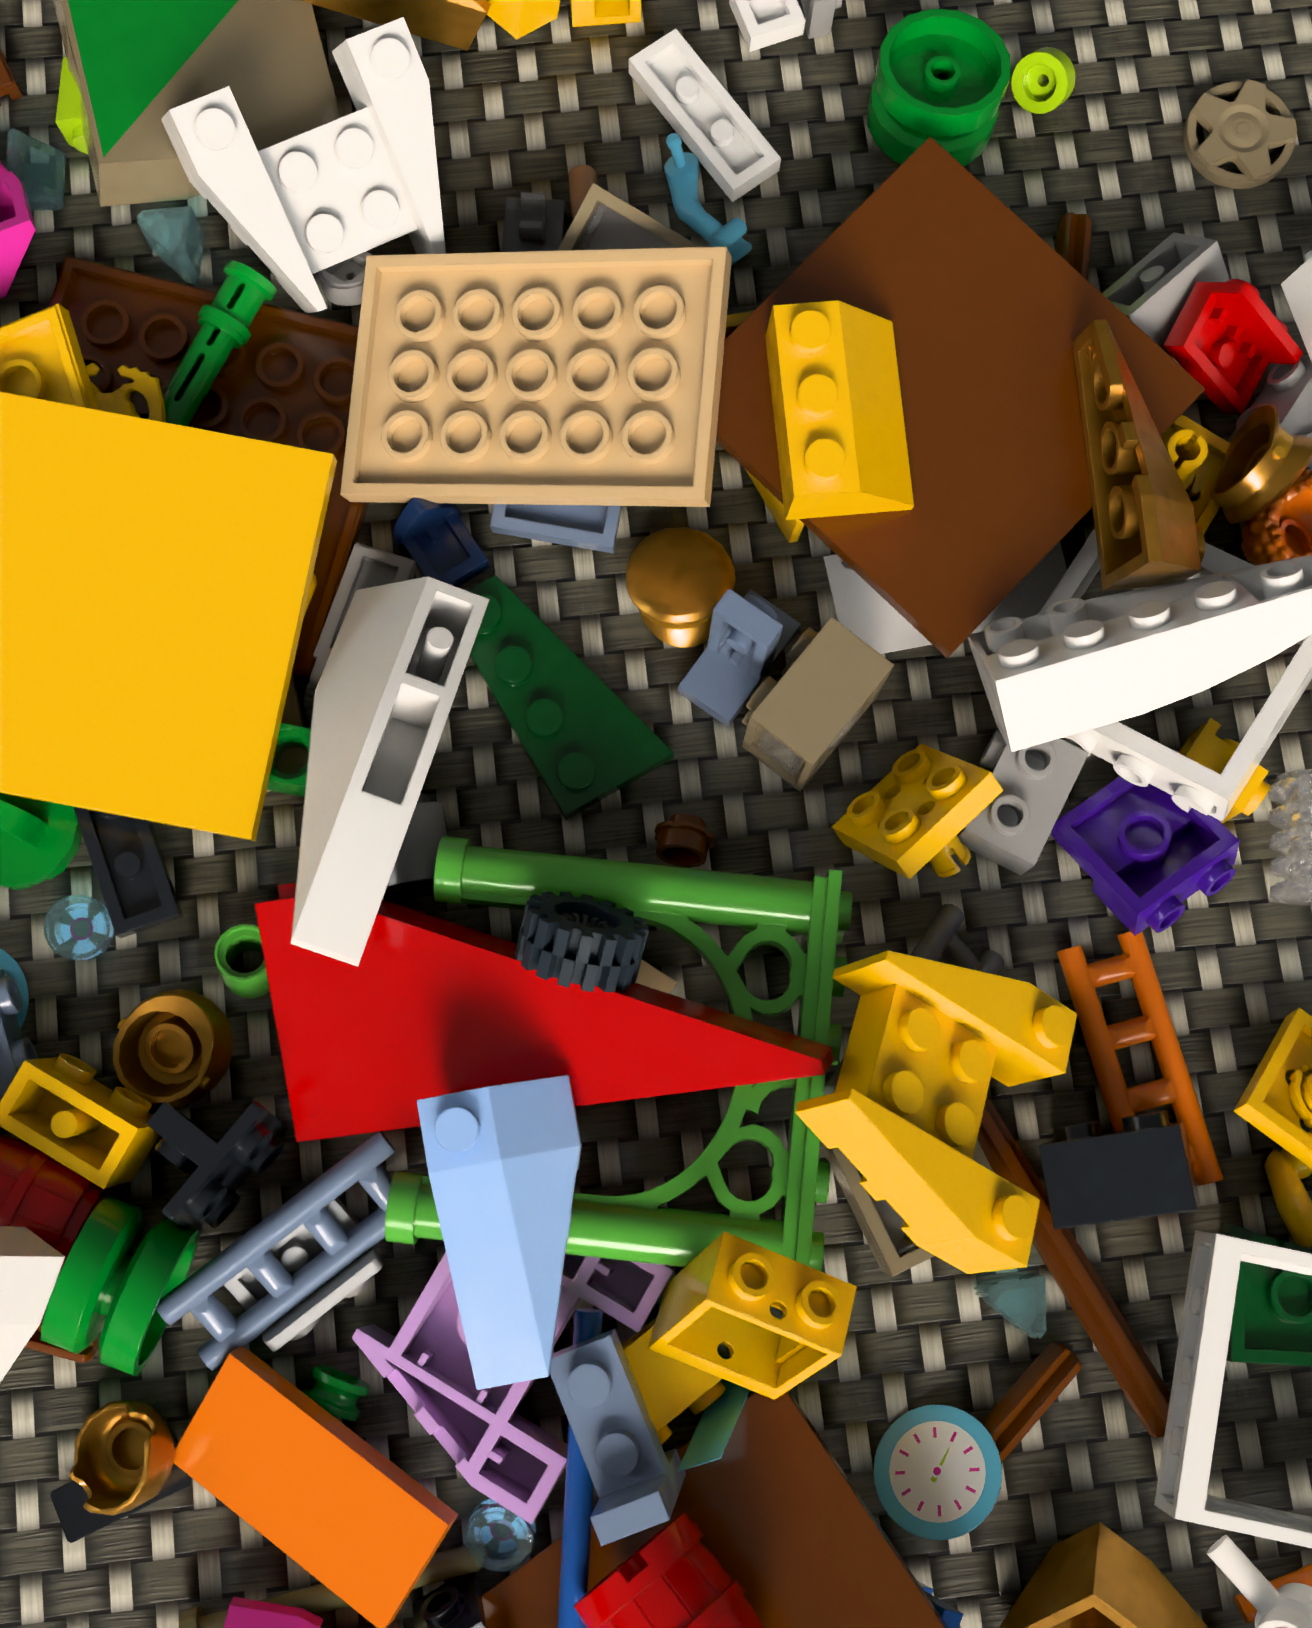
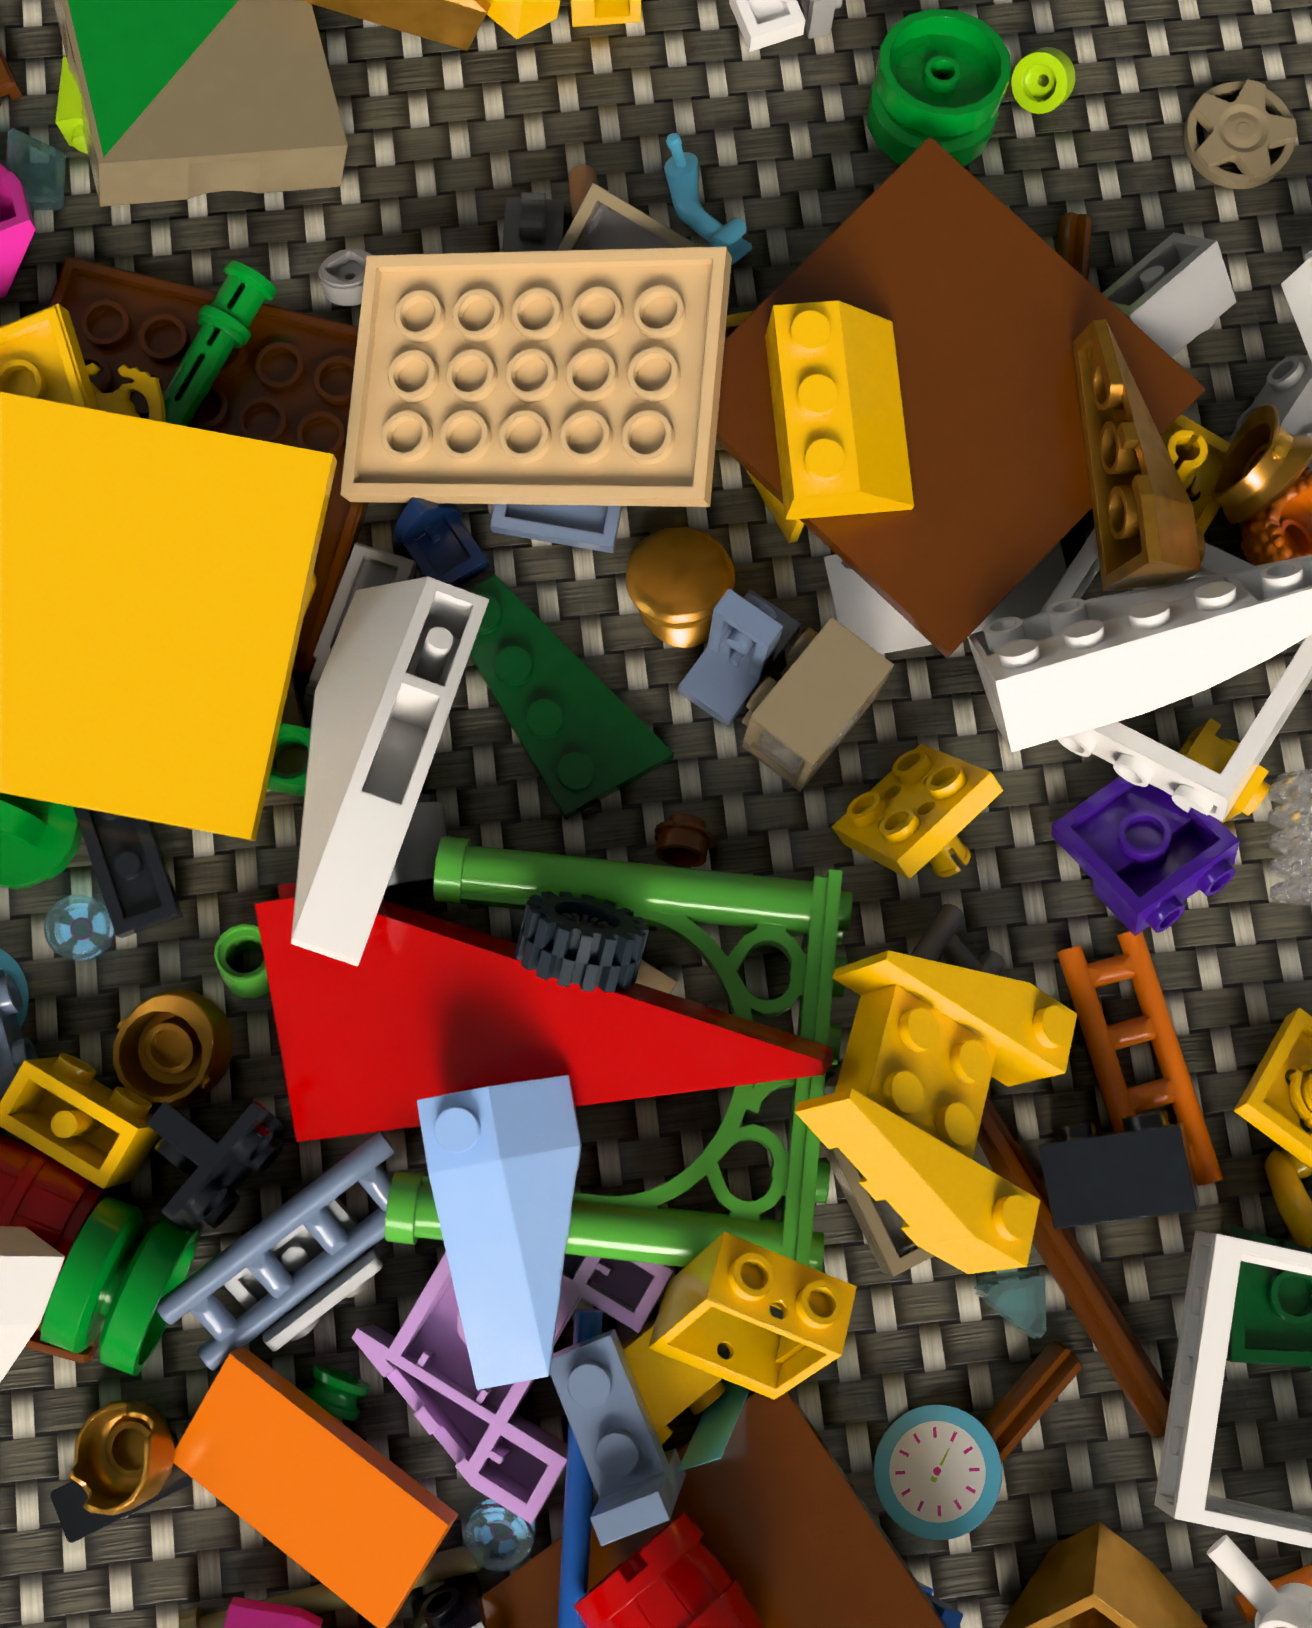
(175, 239): clear light blue slope -> none
(333, 185): white wedge -> none
(704, 115): white plate -> none
(1033, 794): light grey brick -> none
(1228, 341): red bracket -> none

